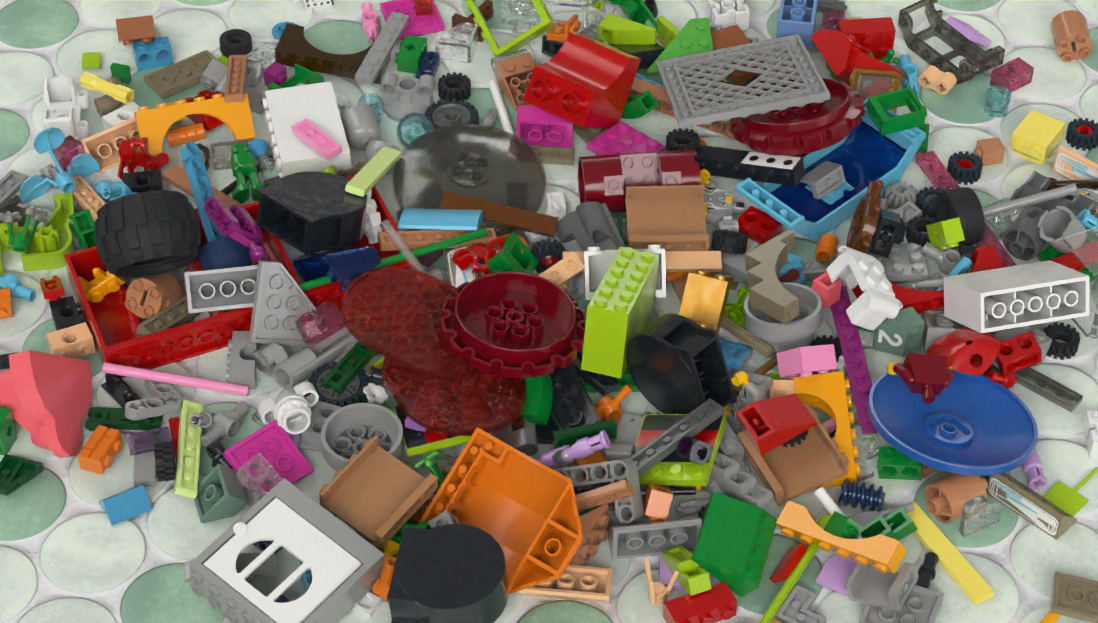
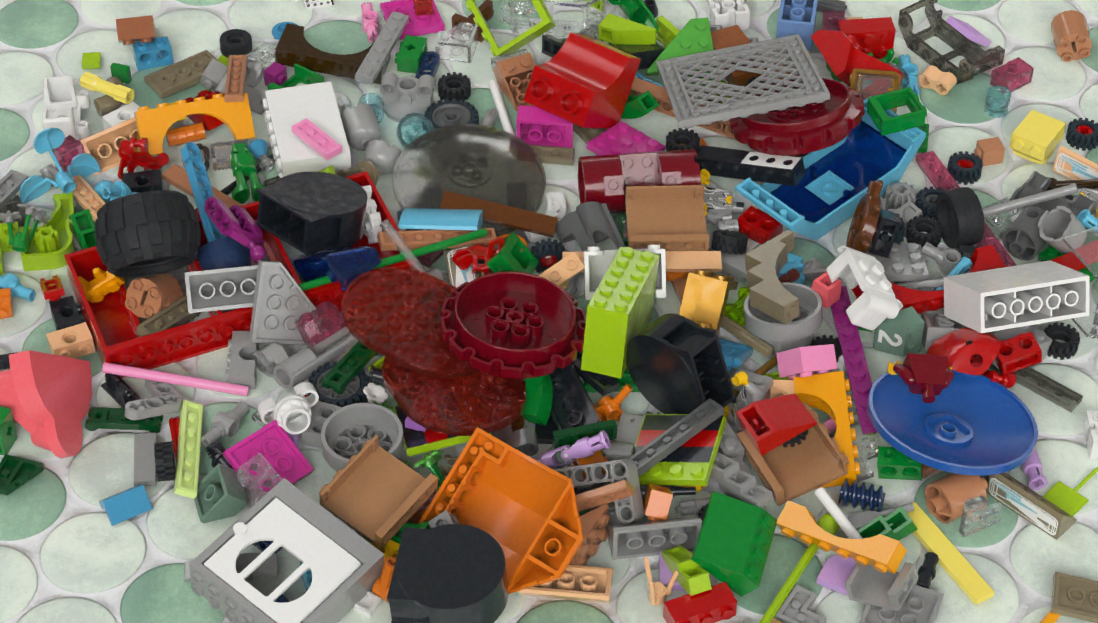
(100, 449): orange brick -> none
(144, 441): clear purple tile -> none
(202, 419): light grey axle -> none
(373, 171): yellowish green tile -> none
(563, 28): orange bracket -> none
(693, 450): black rock -> none
(788, 563): red tile -> none
(824, 178): light grey panel -> none
(826, 247): orange brick -> none
(843, 527): green brick -> none
(945, 233): lime brick -> none

